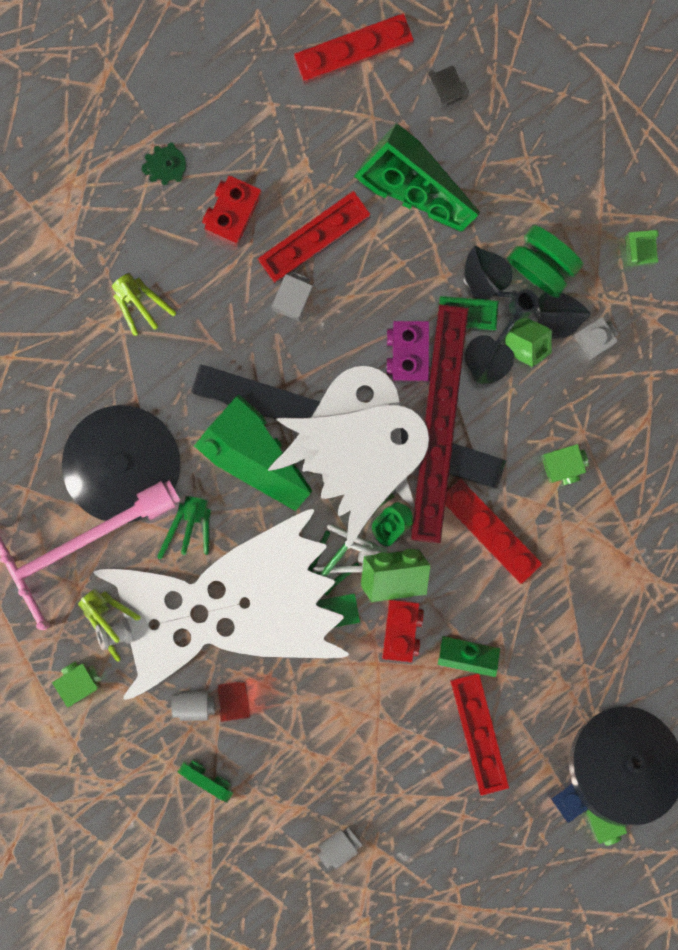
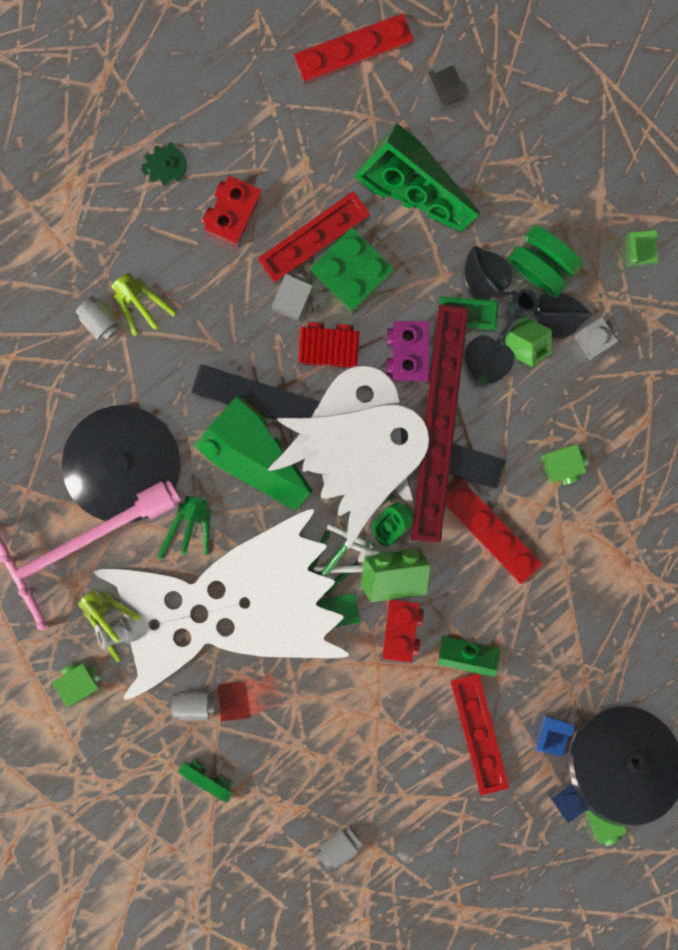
(97, 318): none -> light grey brick
(328, 346): none -> red brick
(351, 270): none -> green brick
(553, 736): none -> blue panel

